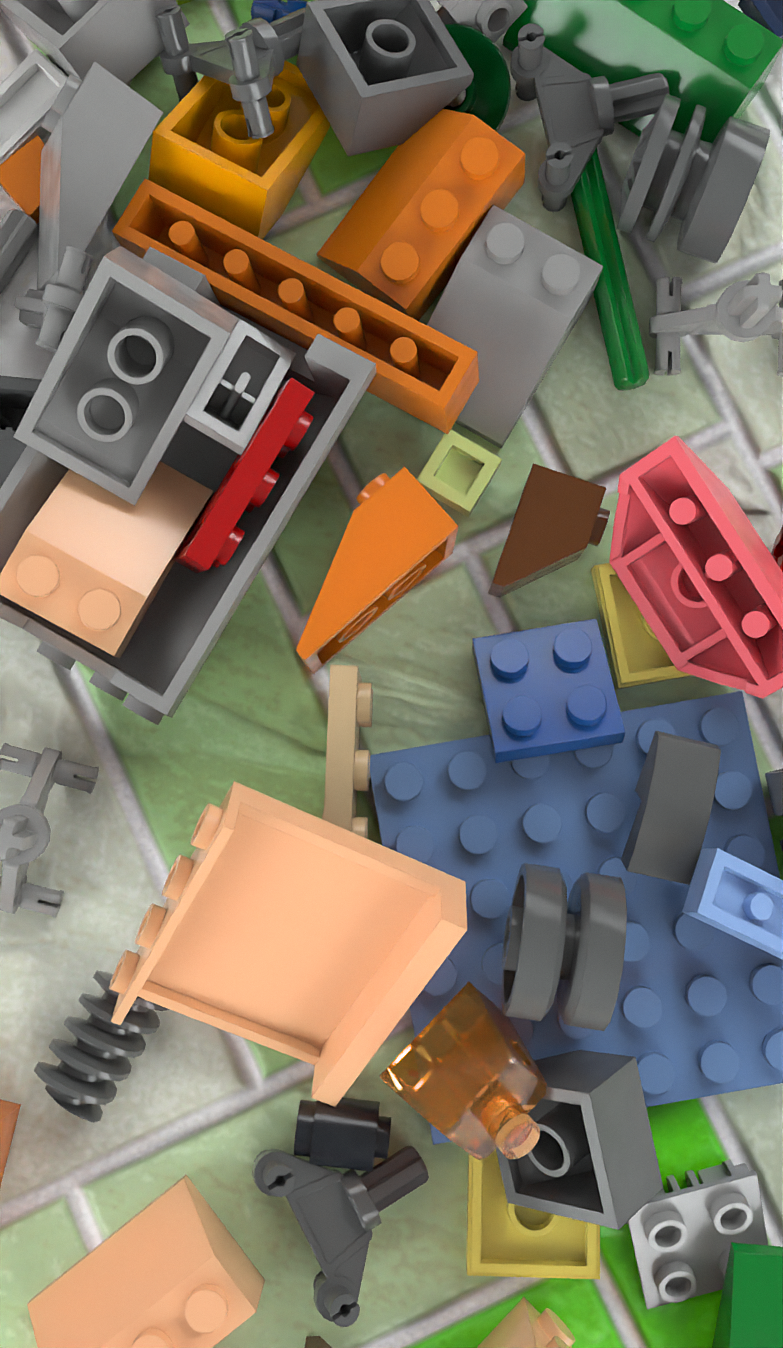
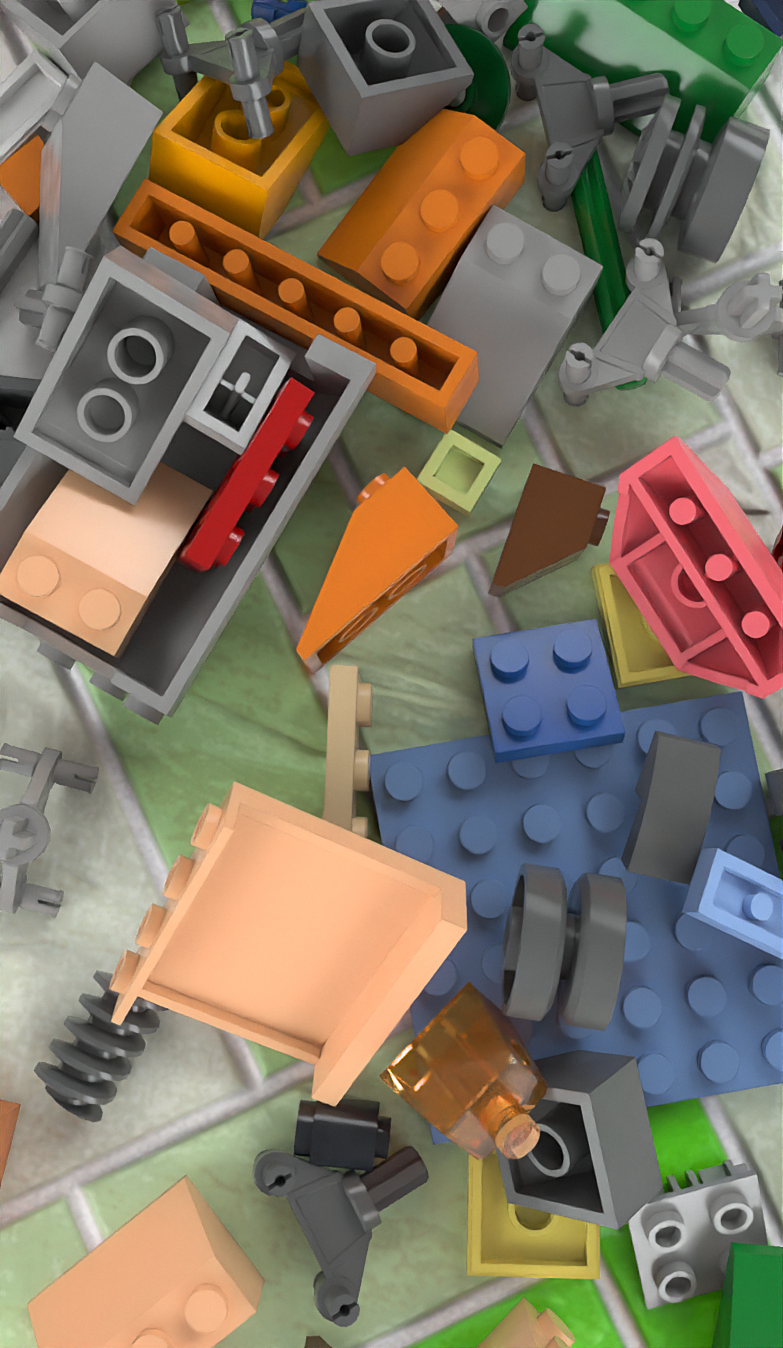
(641, 341): none -> light grey axle

